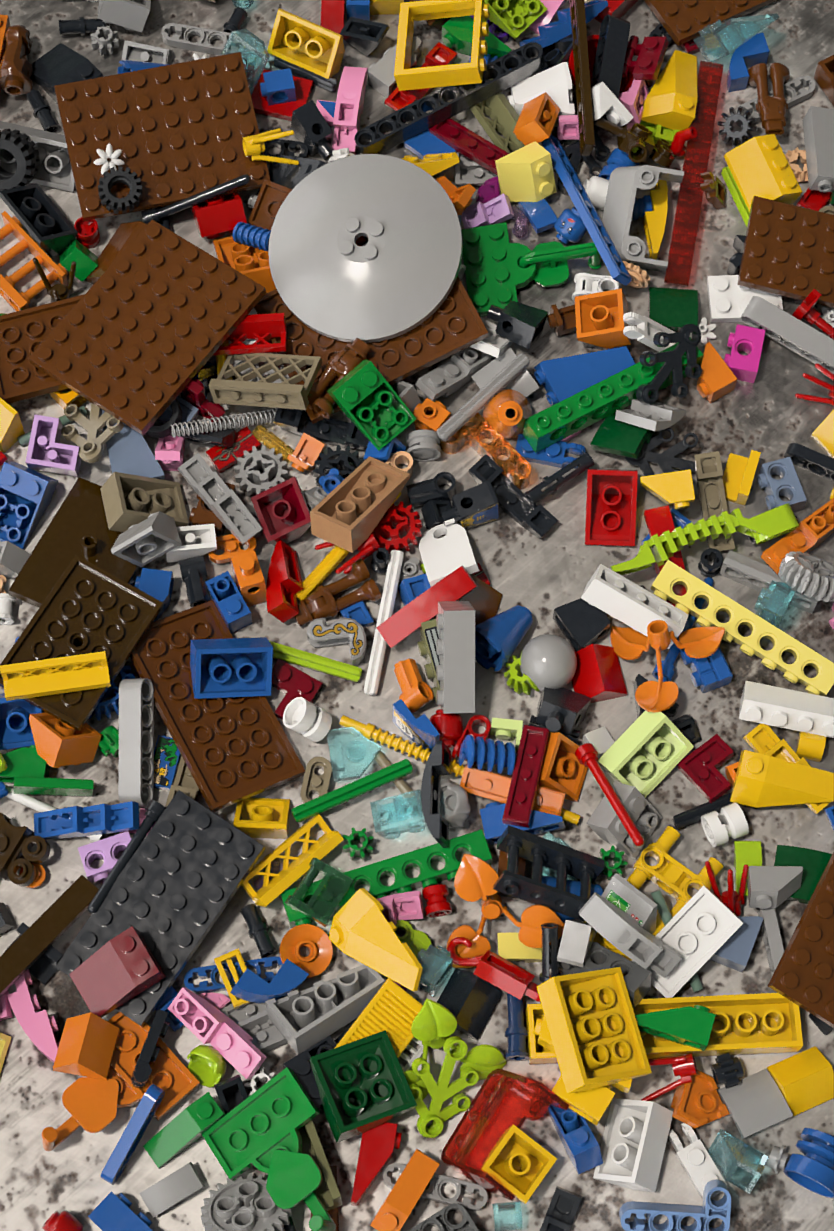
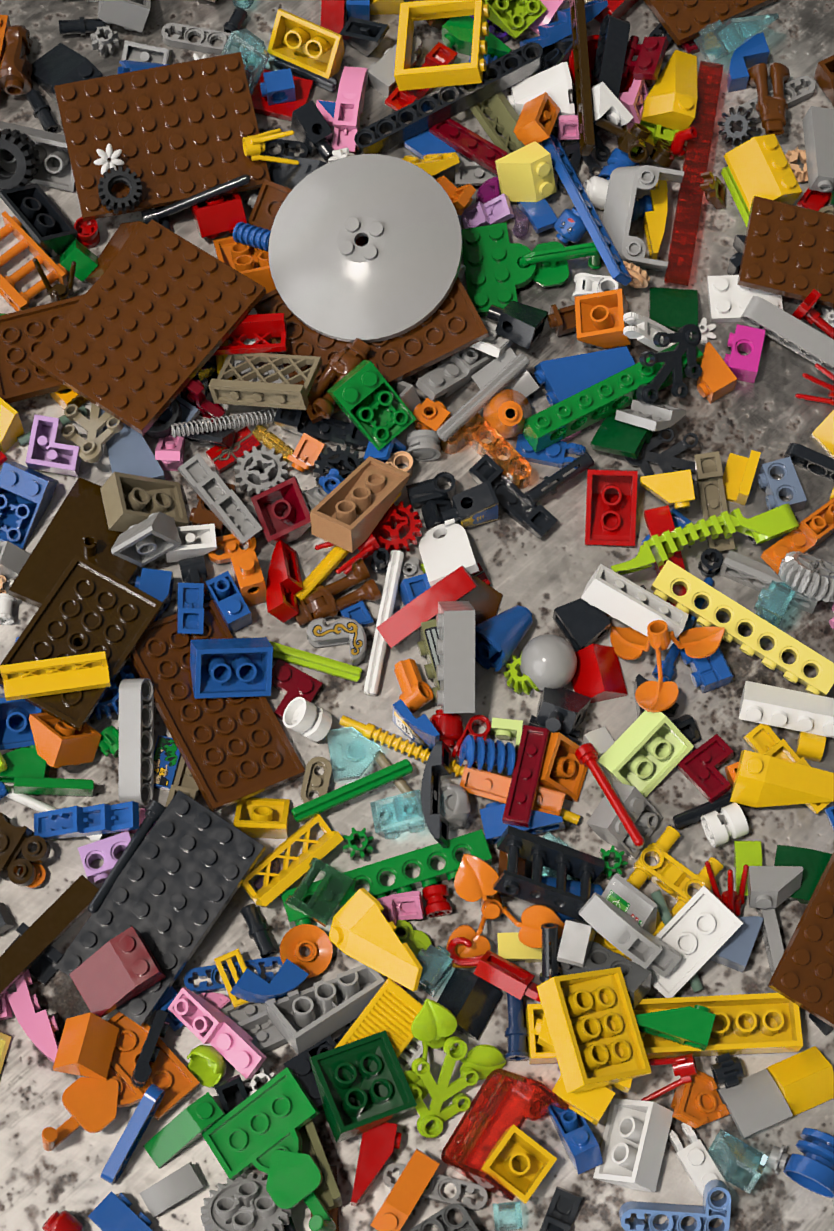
(190, 608): none -> blue slope

